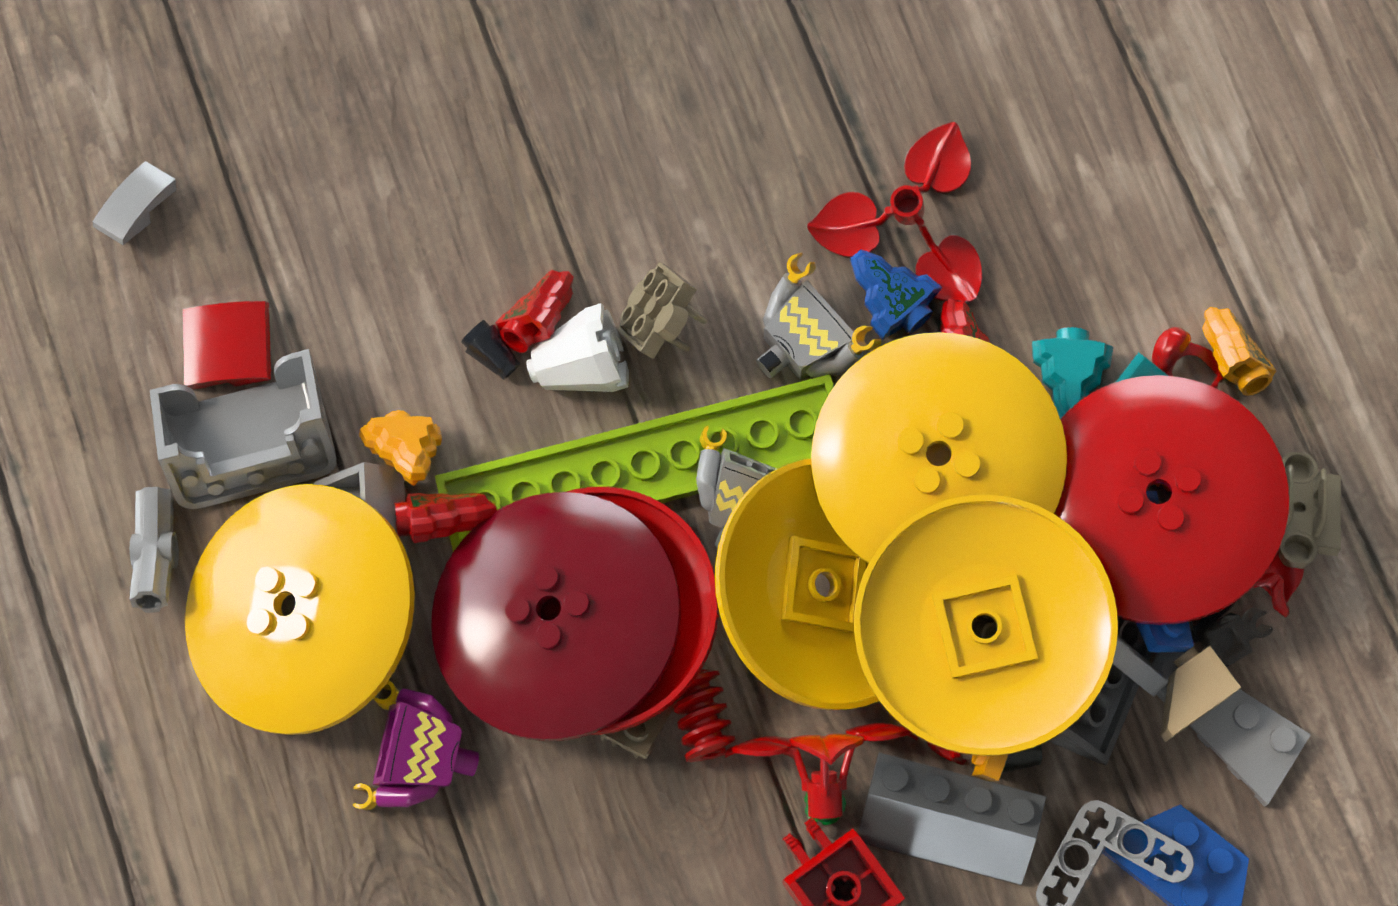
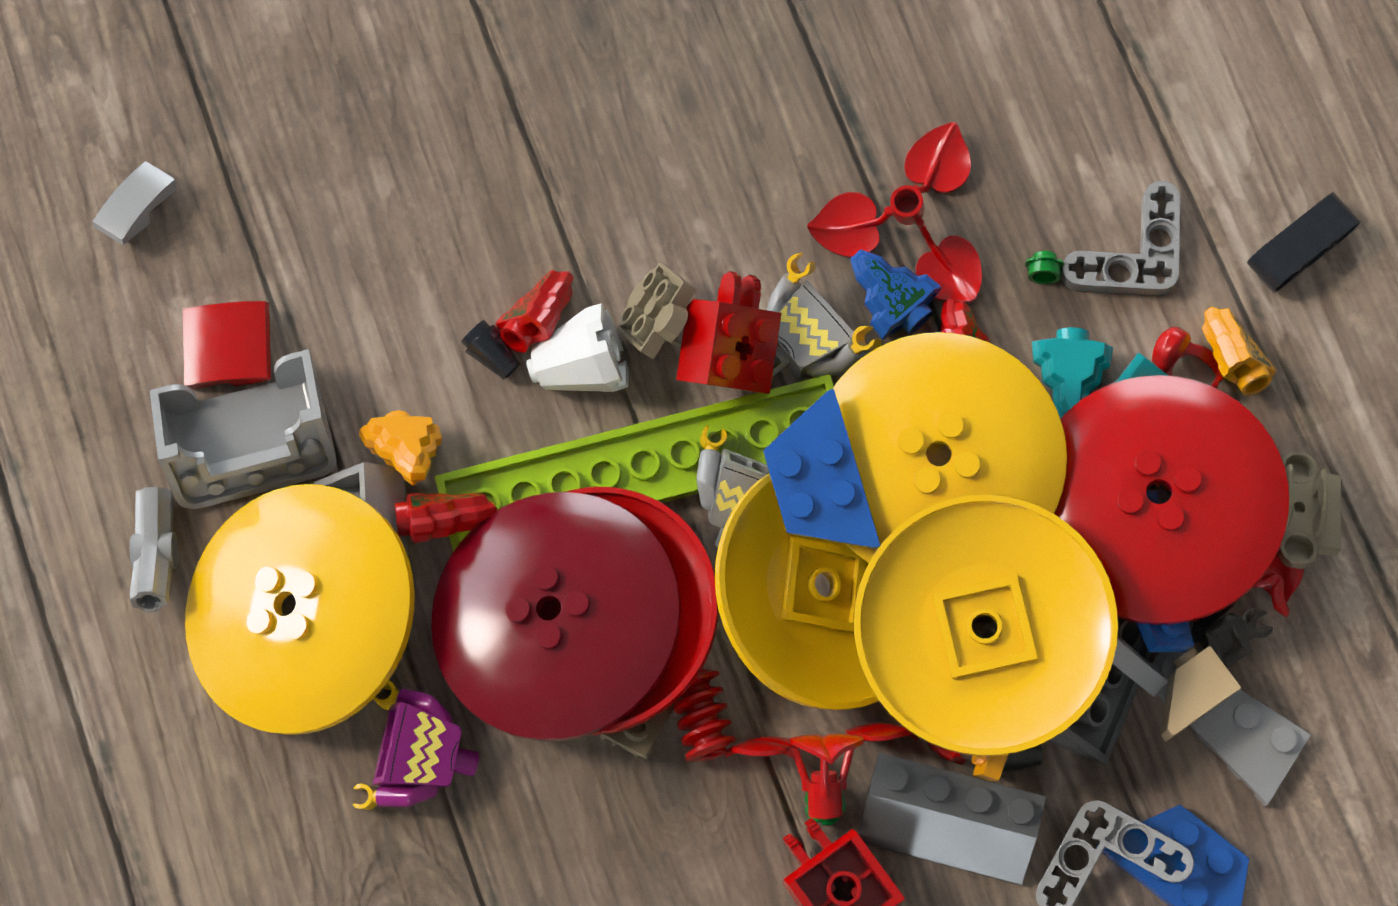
(730, 338): none -> red hinge
(820, 479): none -> blue wing
(1044, 267): none -> green plate
(1149, 258): none -> light grey beam
(1303, 242): none -> black beam

